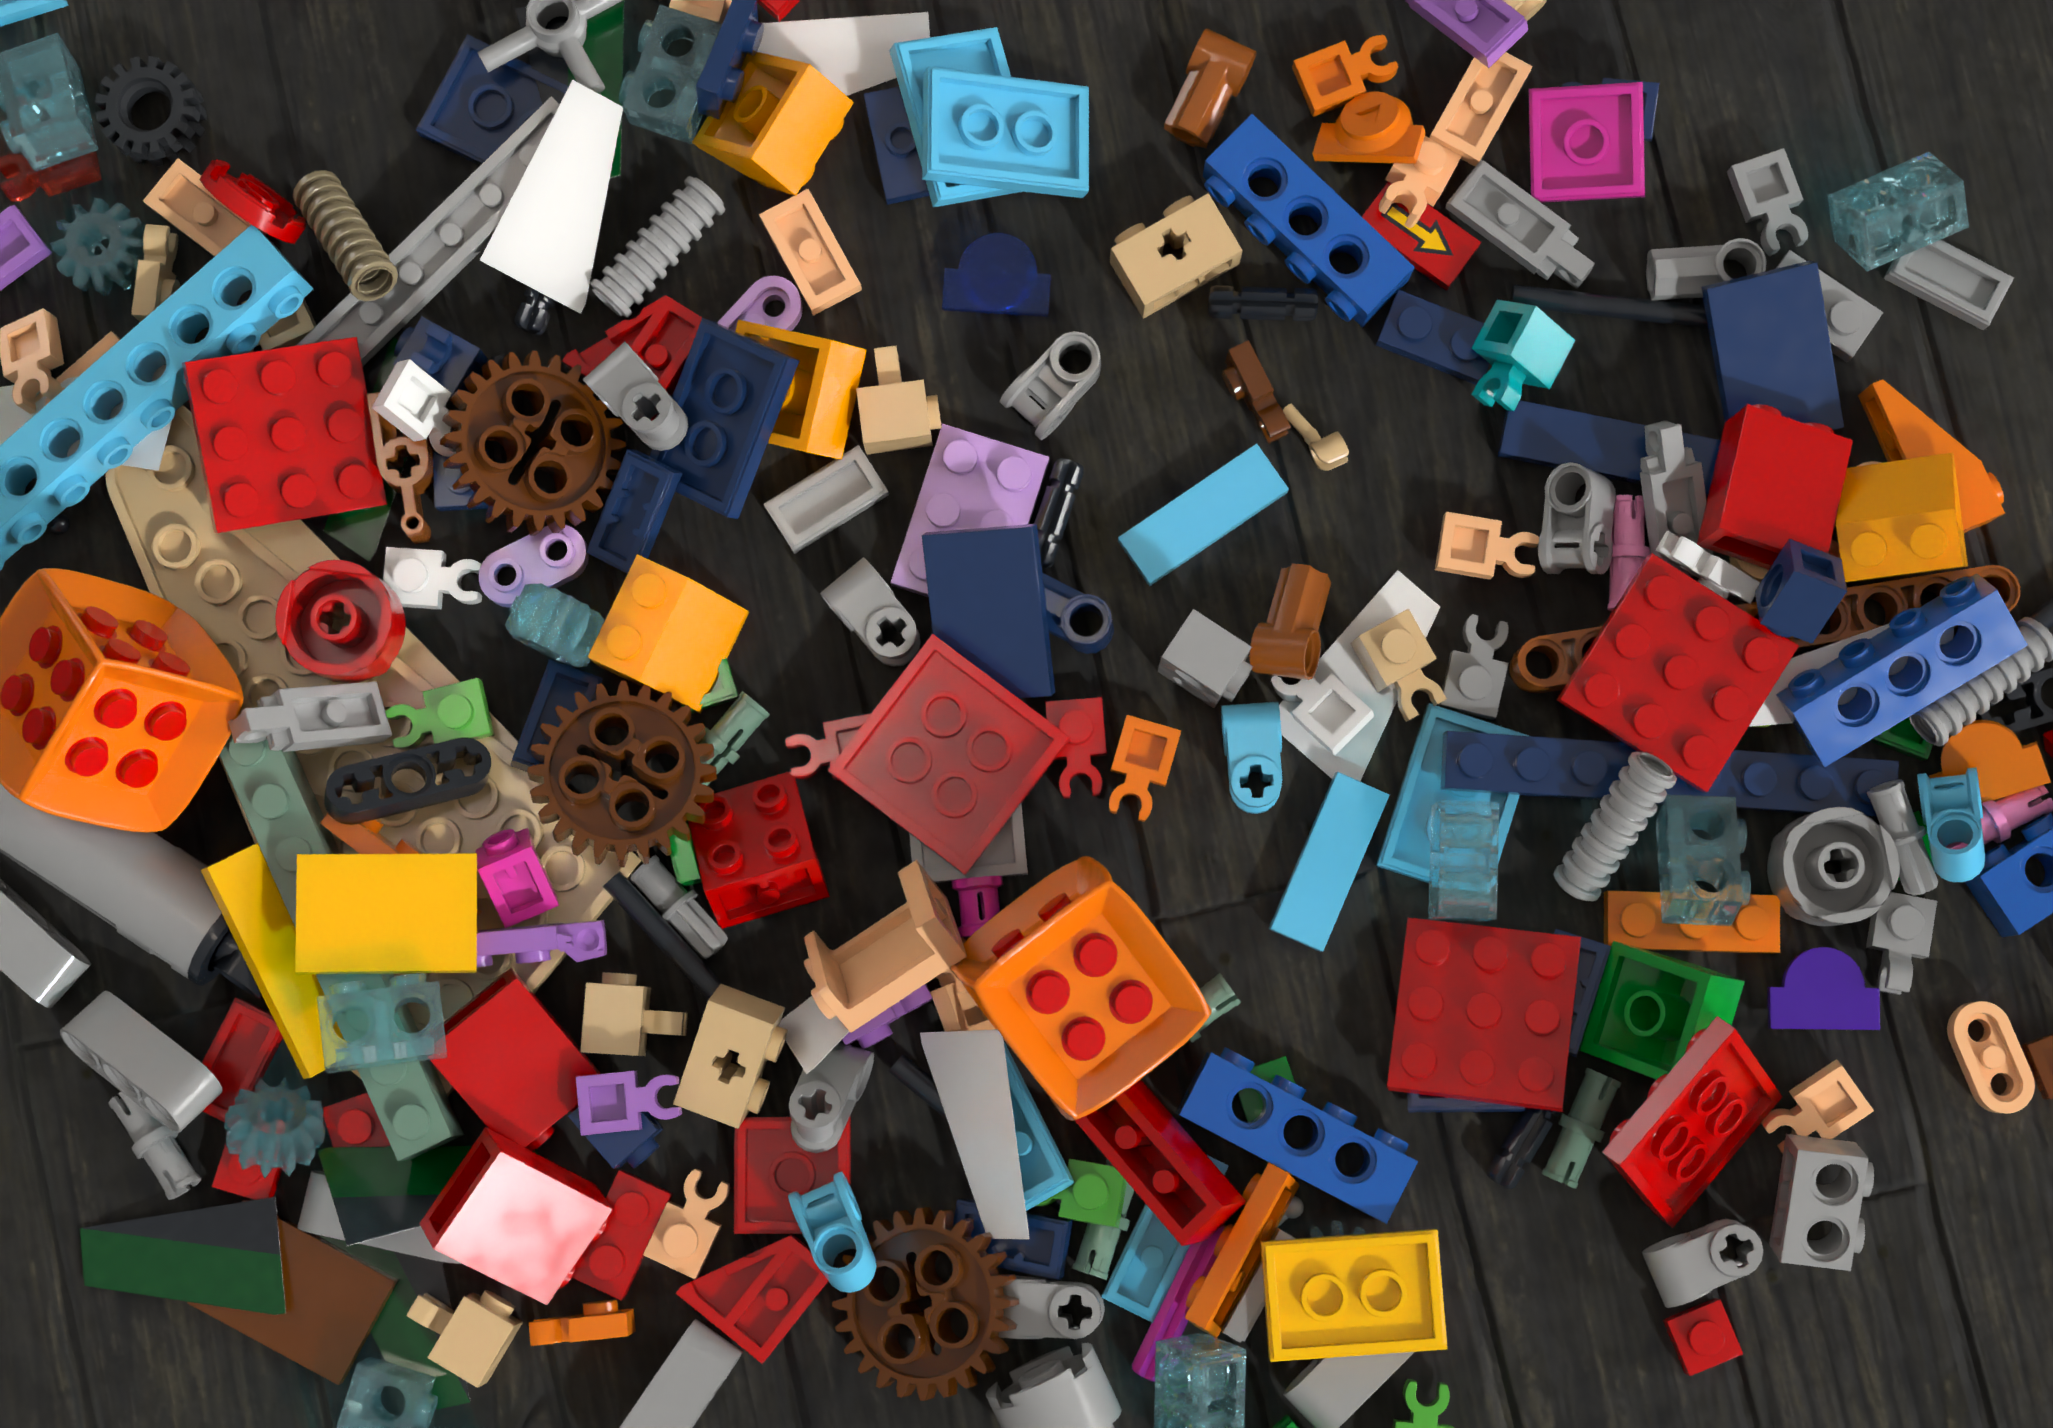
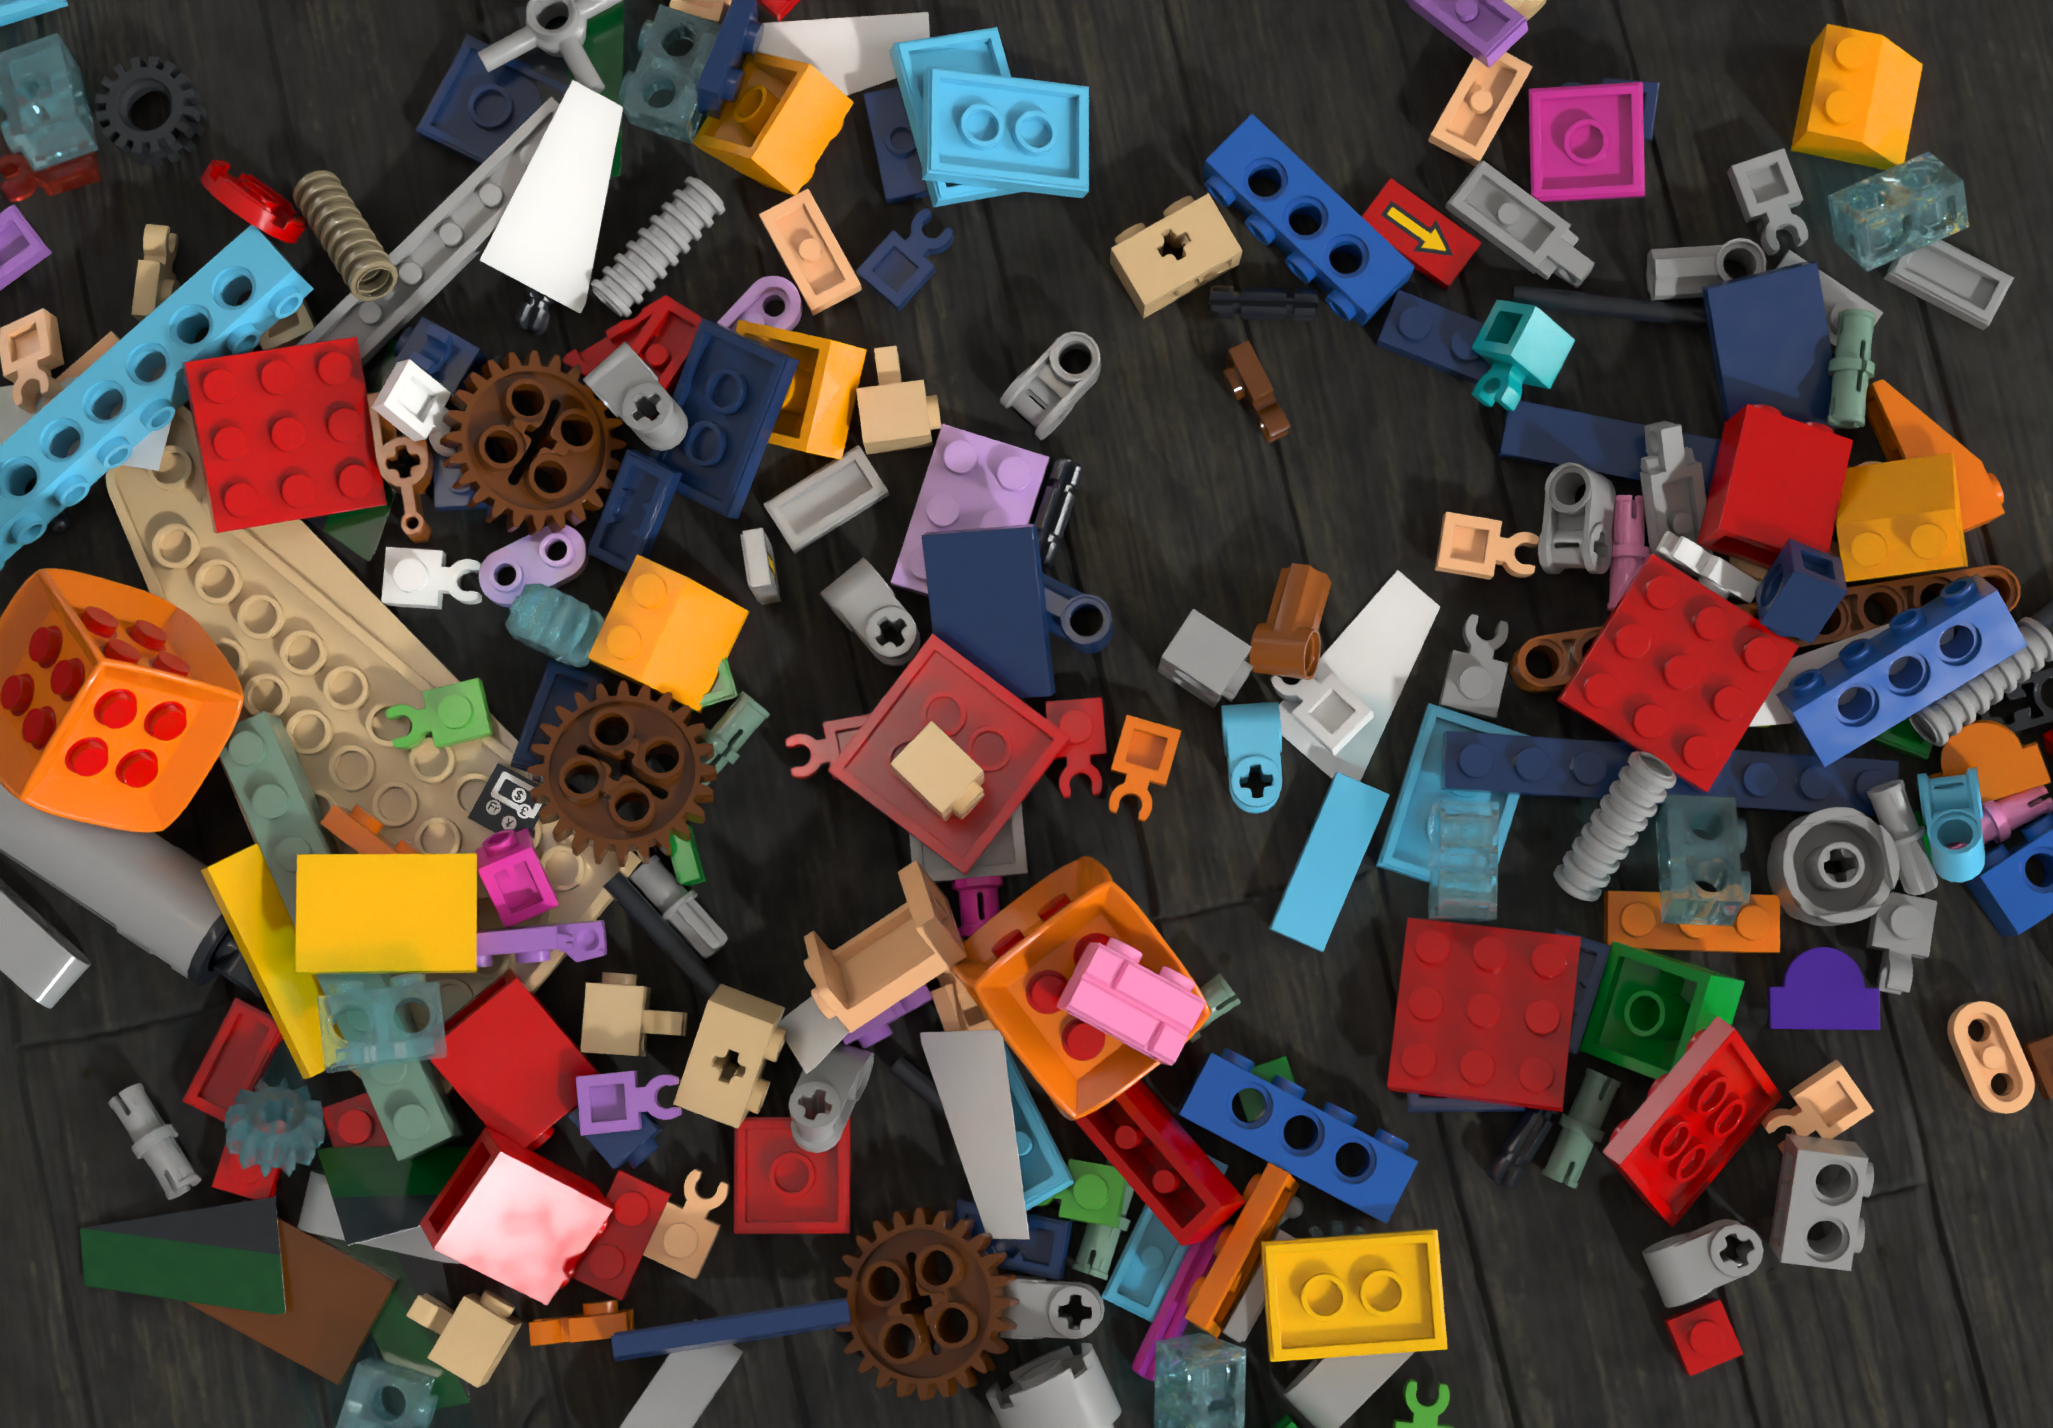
(87, 233): clear light blue gear -> none
(141, 1061): light grey beam -> none
(194, 210): light nougat plate -> none
(315, 718): light grey hinge -> none
(326, 594): red brick -> none
(363, 774): black beam -> none
(506, 802): none -> black sticker
(730, 1329): none -> dark blue tile
(757, 851): red bracket -> none
(758, 1294): red wing -> none
(760, 566): none -> light grey tile
(831, 1224): medium azure piece -> none
(900, 266): none -> dark blue plate
(940, 773): none -> tan brick
(997, 278): clear blue piece -> none
(1131, 1001): none -> bright pink brick
(1203, 514): medium azure tile -> none
(1214, 76): dark orange piece -> none
(1326, 452): tan hand -> none
(1335, 76): orange plate -> none
(1371, 130): orange piece -> none
(1395, 655): tan brick -> none
(1420, 182): light nougat plate -> none
(1851, 368): none -> sand green pin
(1857, 99): none -> light orange slope

